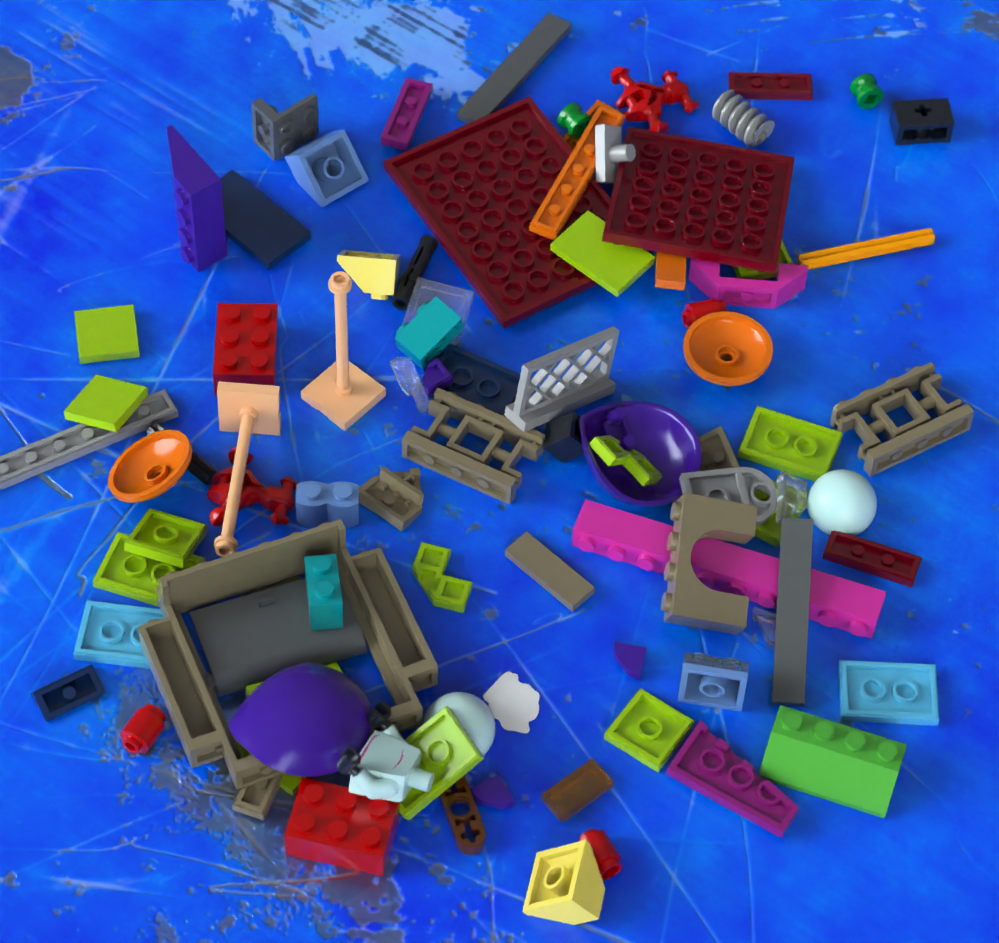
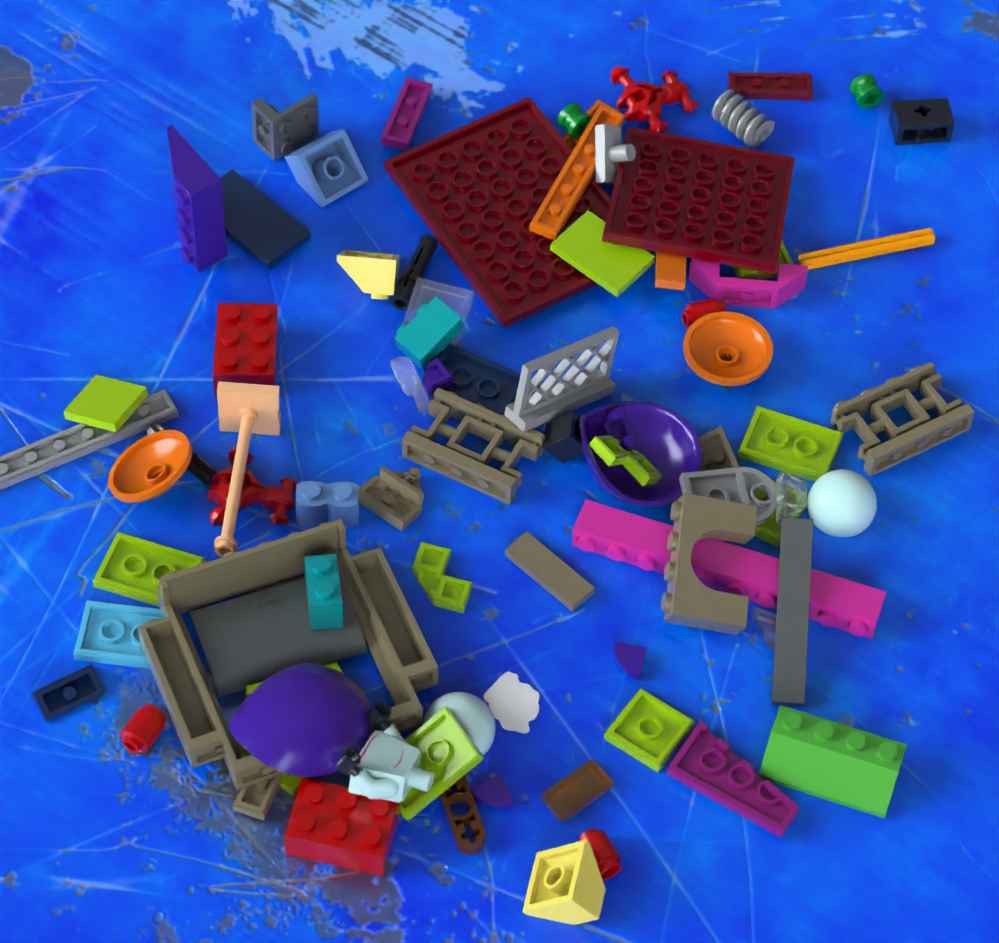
(106, 334): lime tile -> none
(165, 537): lime tile -> none
(342, 389): light nougat tile -> none
(515, 69): dark grey tile -> none
(713, 681): medium blue slope -> none
(872, 558): dark red tile -> none
(888, 692): medium azure tile -> none

